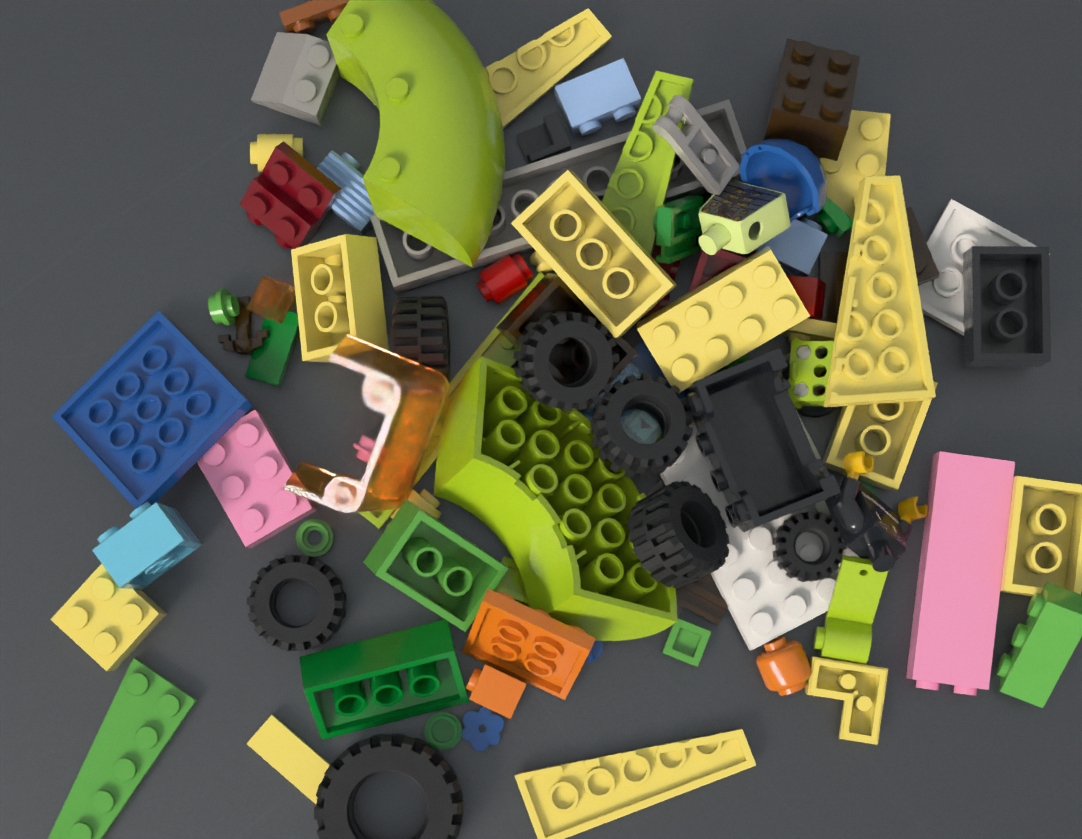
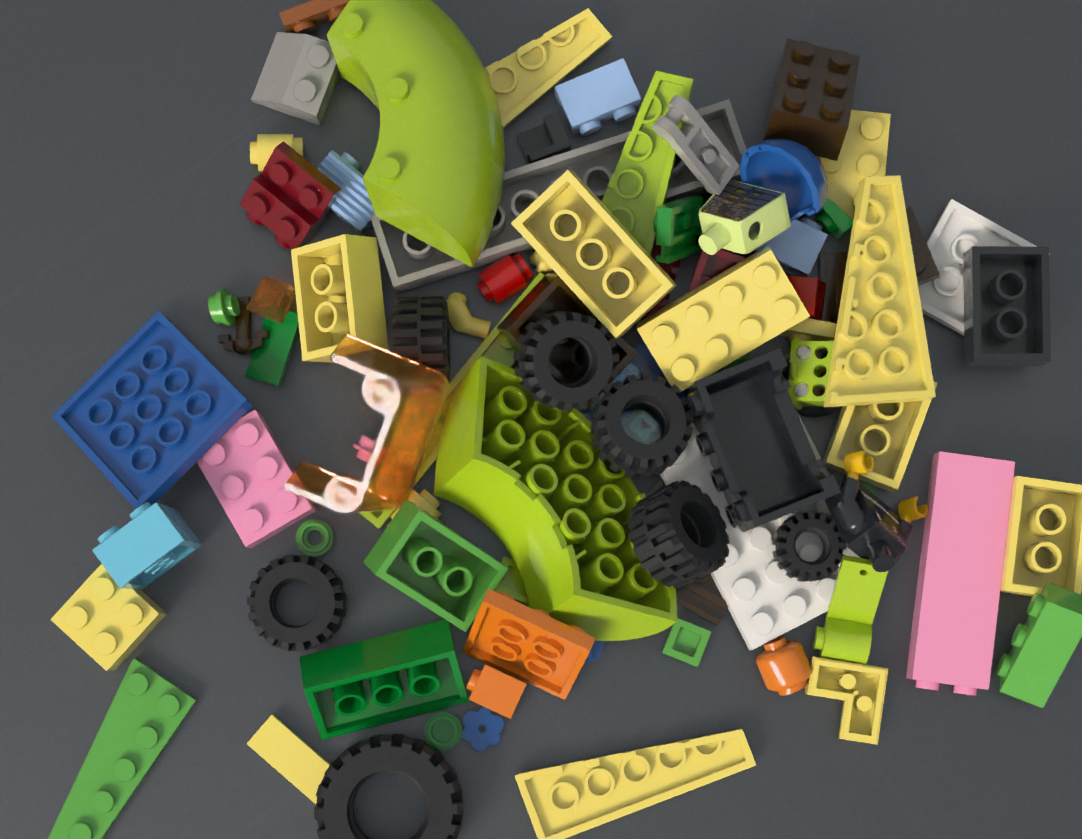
(461, 318): none -> light yellow arm

